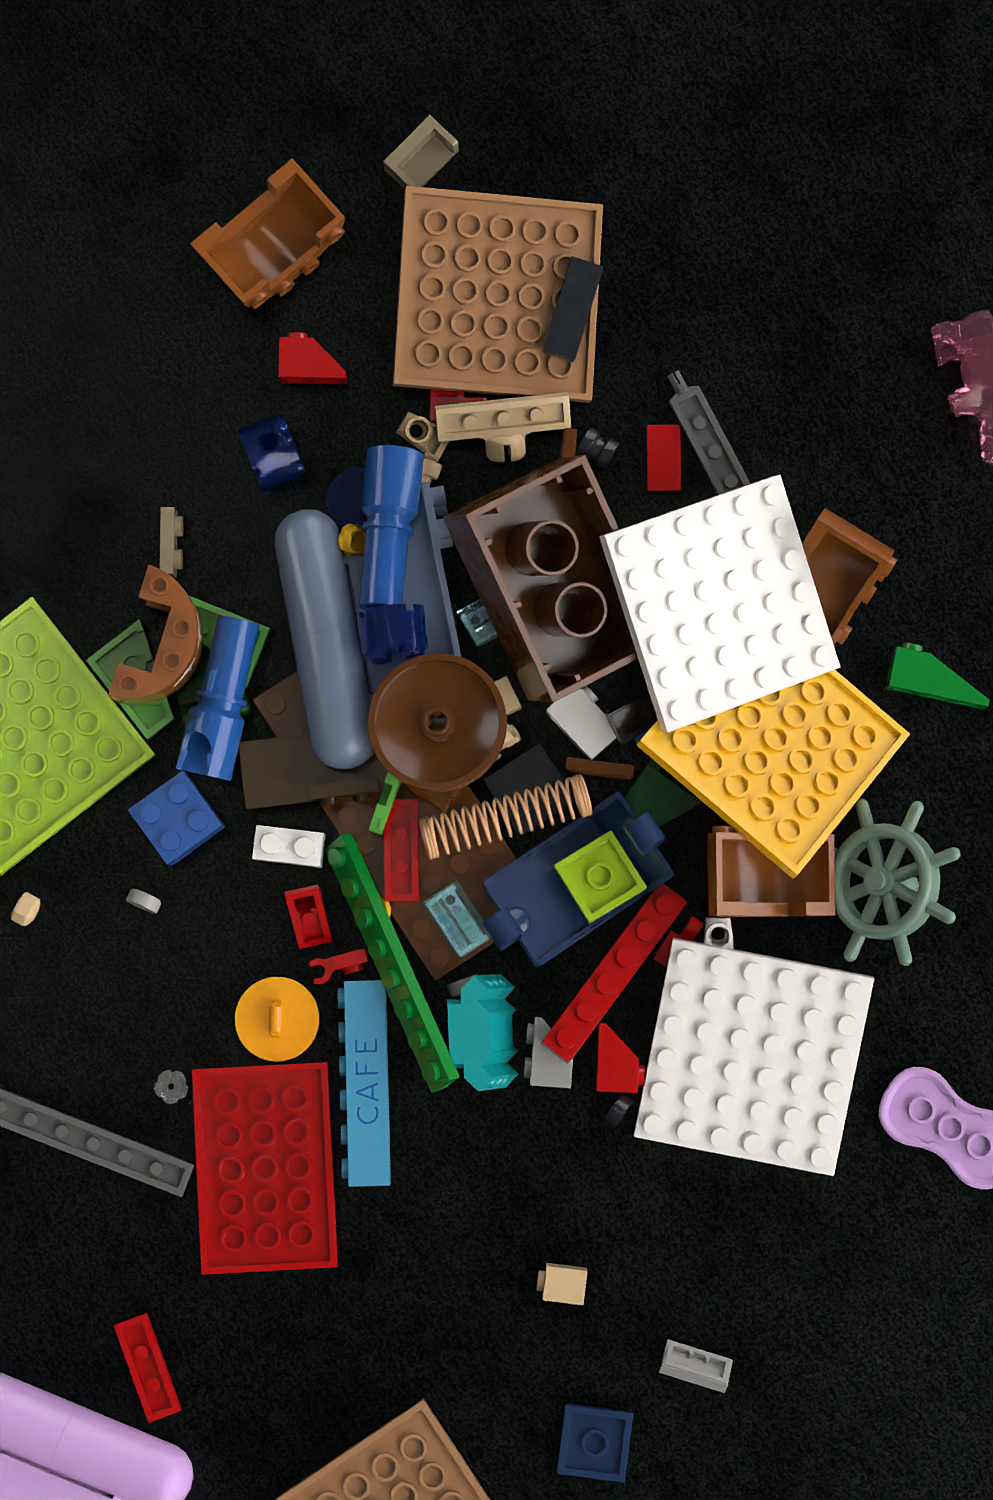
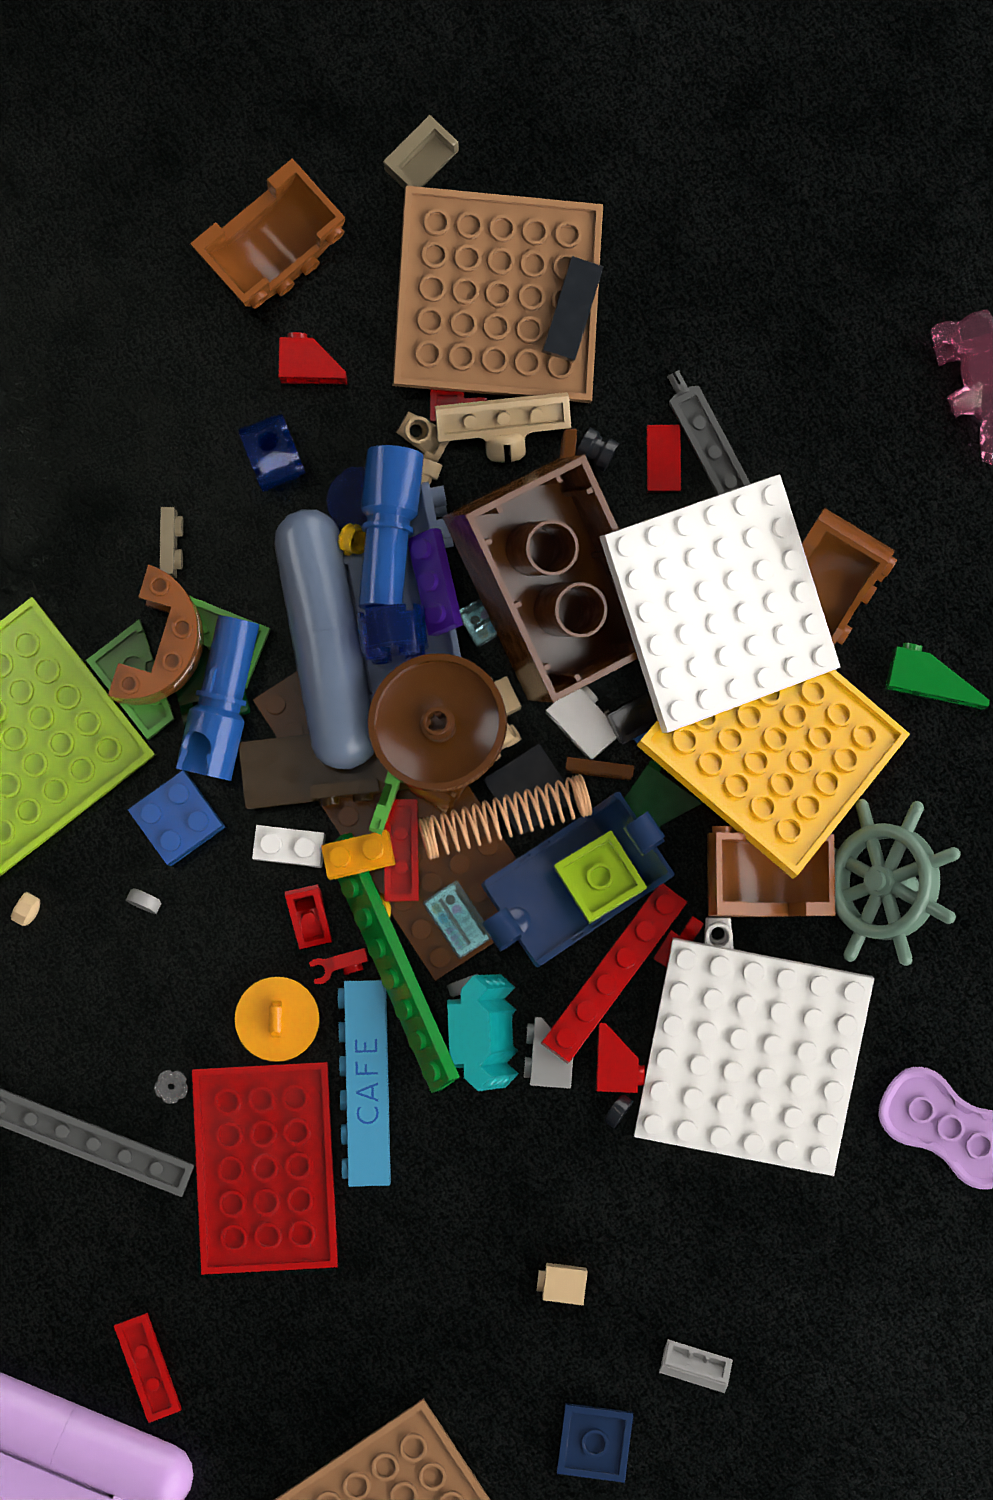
(358, 855): none -> light orange plate
(434, 582): none -> dark purple plate

